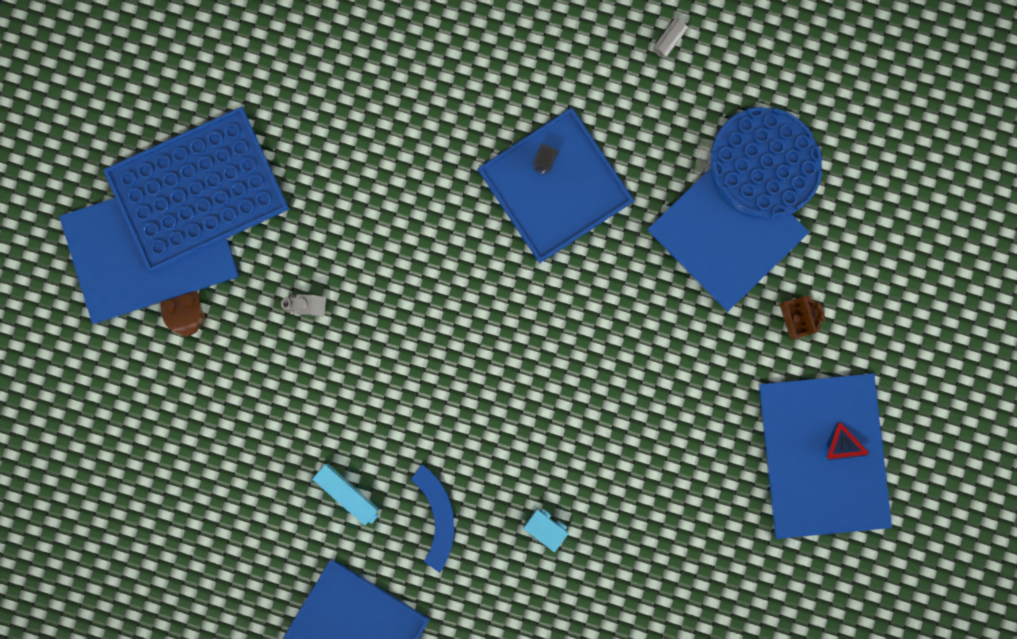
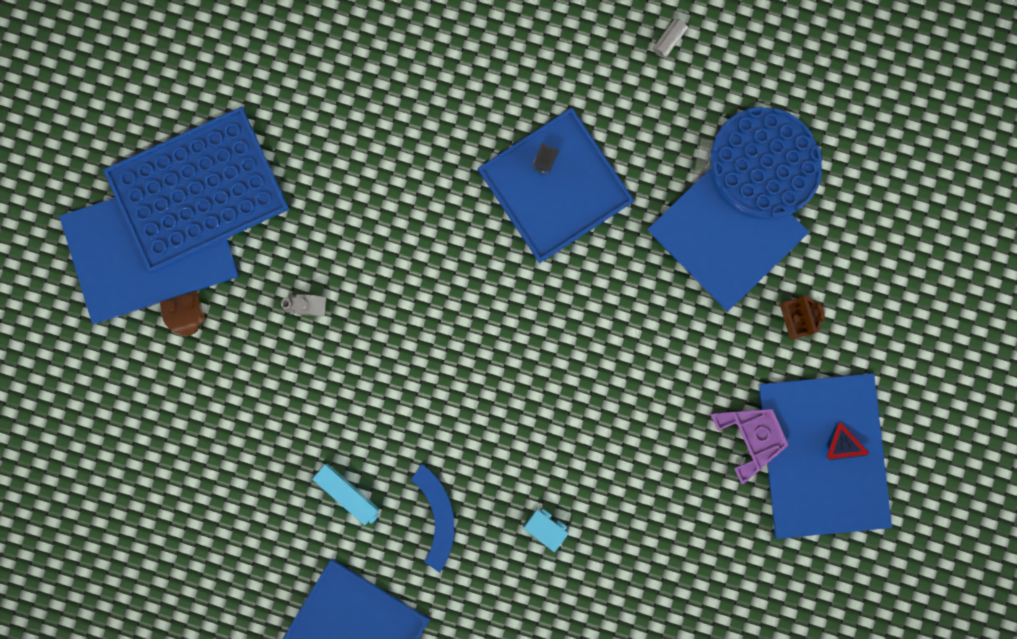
(761, 435): none -> medium lavender wing

